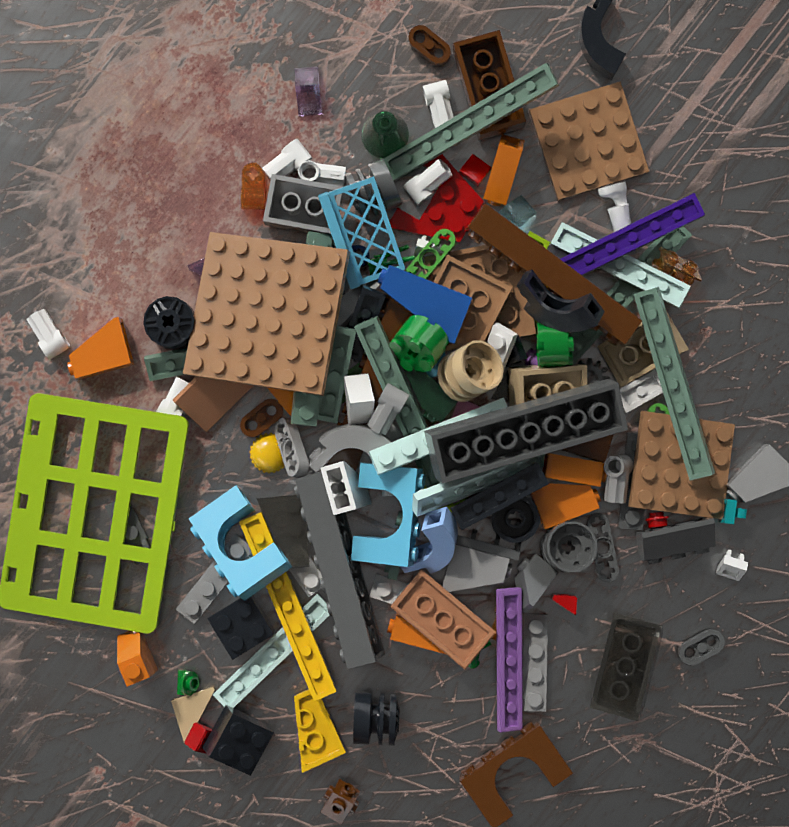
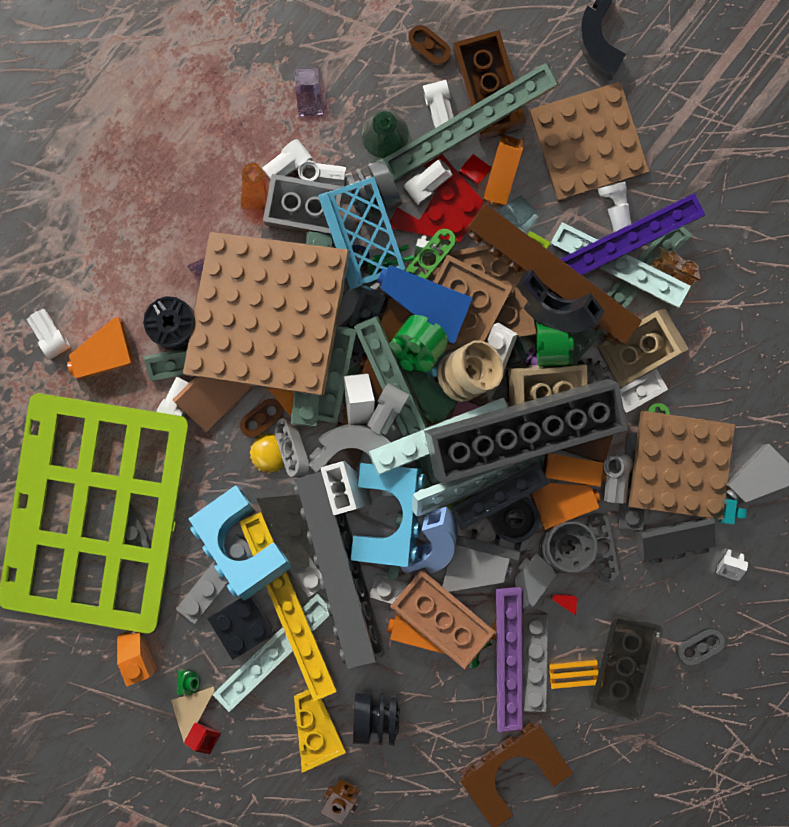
(238, 740): black brick -> none
(554, 685): none -> light orange tile
(657, 519): red plate -> none
(674, 383): sand green plate -> none

